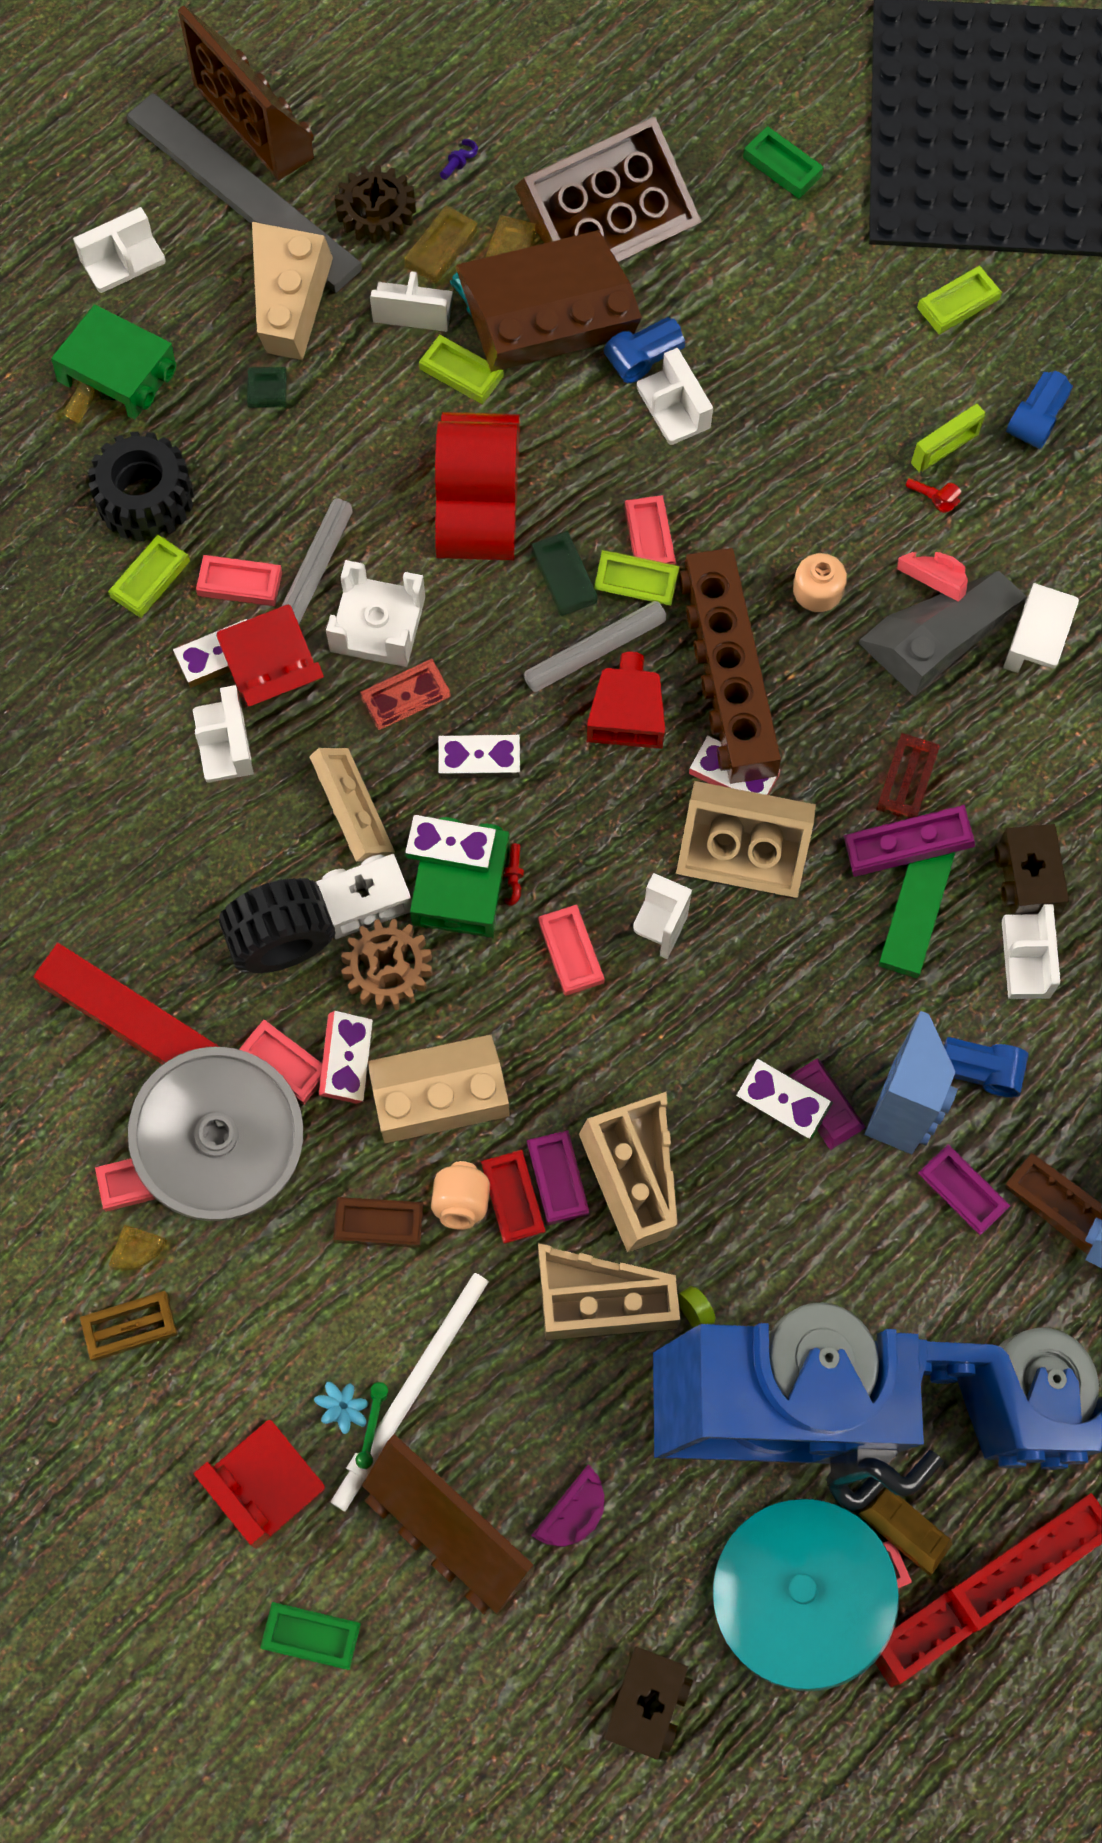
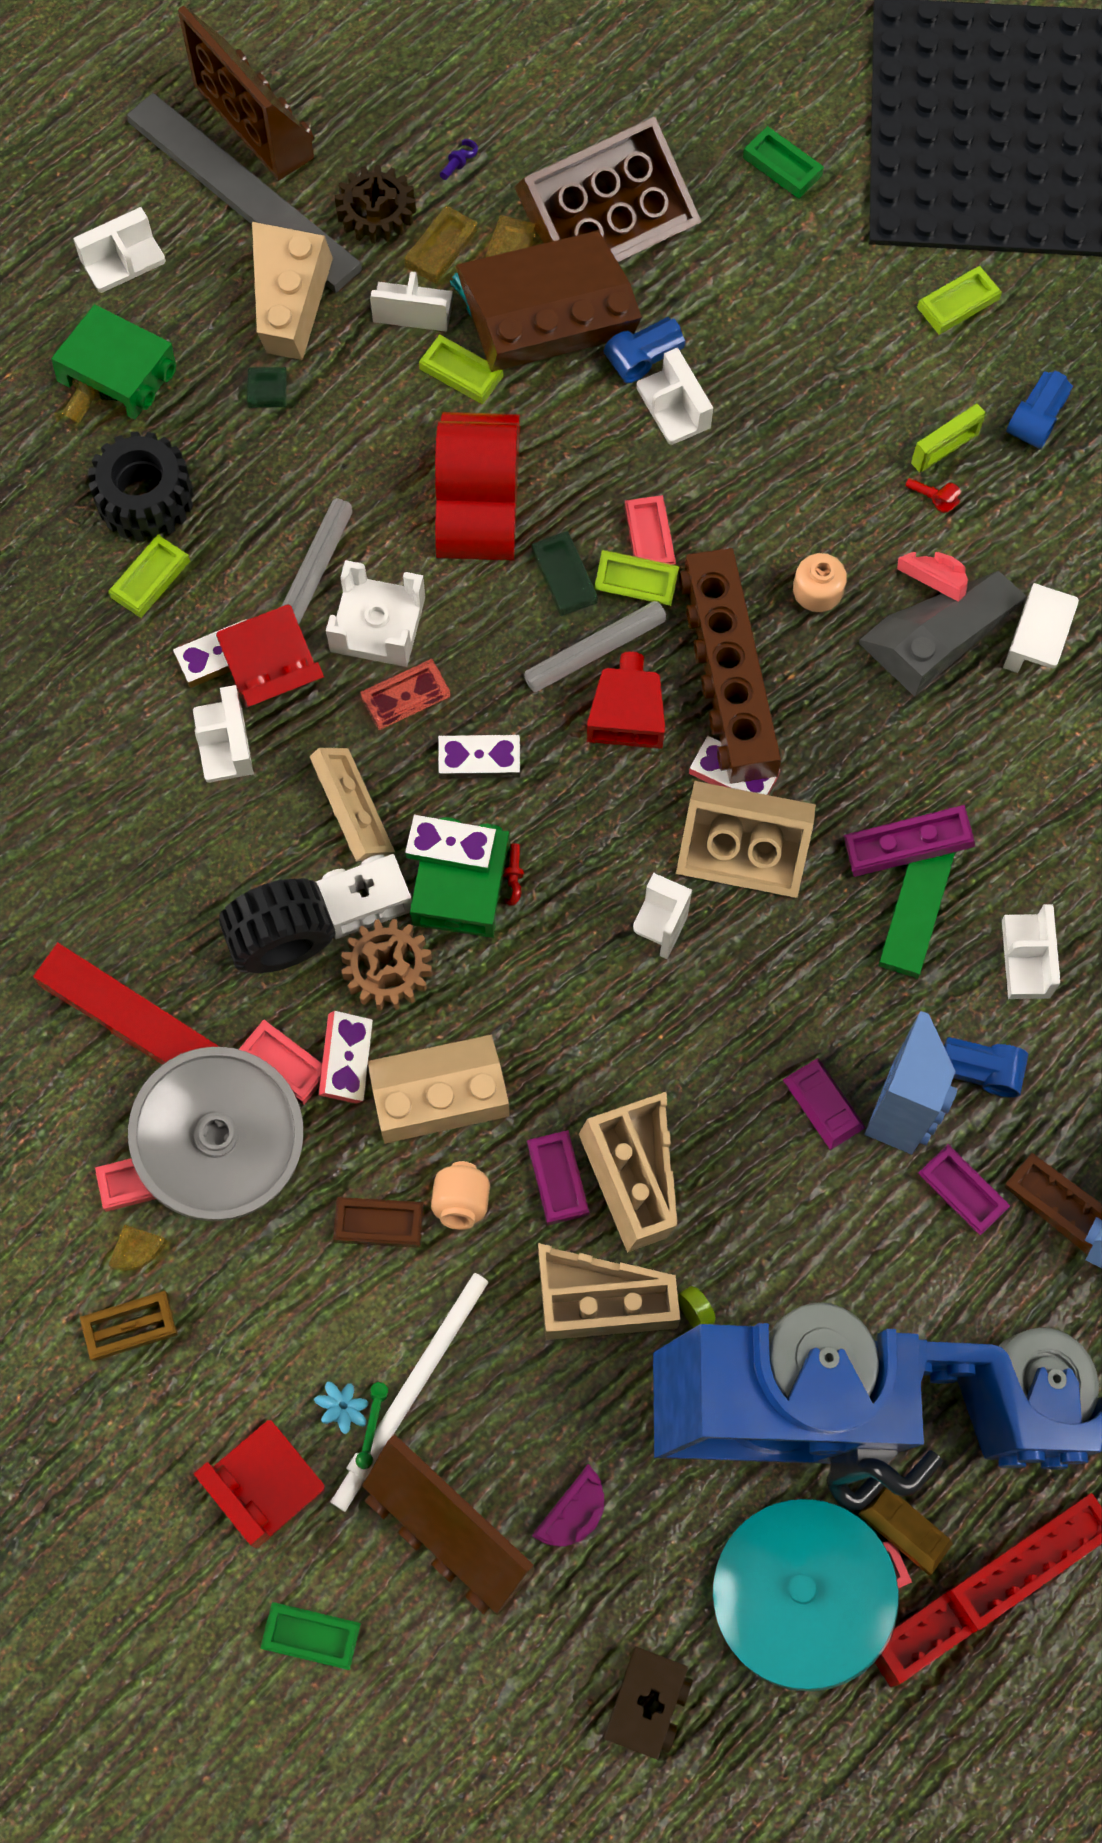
(239, 580): coral tile -> none
(513, 1197): red tile -> none
(571, 950): coral tile -> none
(784, 1099): white tile -> none
(898, 806): clear red tile -> none
(1040, 852): dark brown brick -> none

